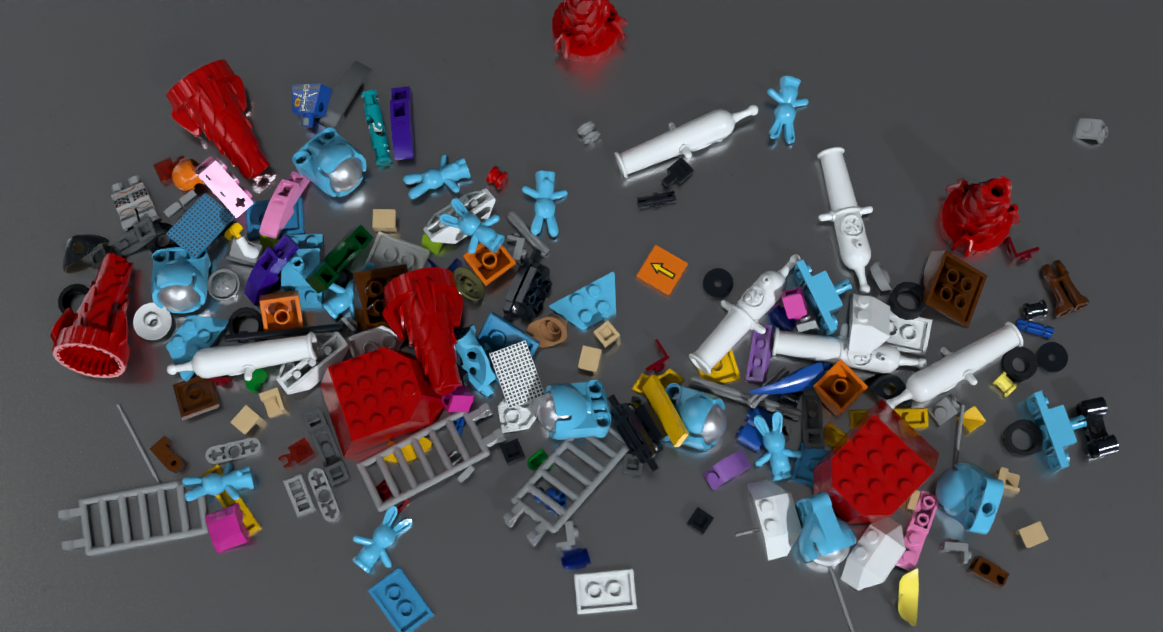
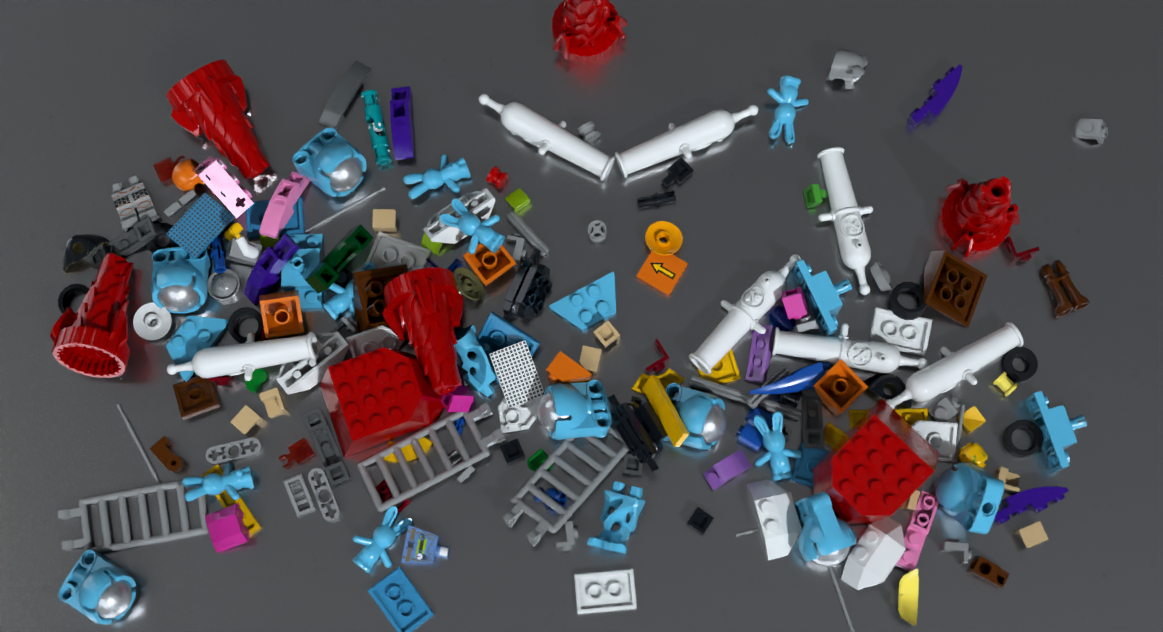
(98, 588): none -> medium azure piece
(218, 255): none -> blue pin
(245, 336): black bar -> none
(310, 102): blue torso -> none
(344, 209): none -> light grey piece
(422, 547): none -> medium blue torso
(517, 200): none -> lime slope
(544, 205): medium azure animal -> none
(548, 330): medium nougat piece -> none
(550, 136): none -> white piece
(566, 370): none -> orange slope
(575, 559): clear blue brick -> none
(597, 227): none -> light grey wheel
(625, 512): none -> medium azure hips
(663, 231): none -> light orange dish
(718, 275): black piece -> none
(814, 195): none -> bright green tile
(847, 66): none -> light grey piece
(867, 324): white wedge -> none
(940, 96): none -> dark purple slope
(940, 436): none -> white tile
(973, 454): none -> yellow head
(1032, 498): none -> dark purple slope
(1034, 327): blue axle -> none
(1035, 309): black bush -> none
(1060, 357): black piece -> none
(1100, 443): black beam -> none

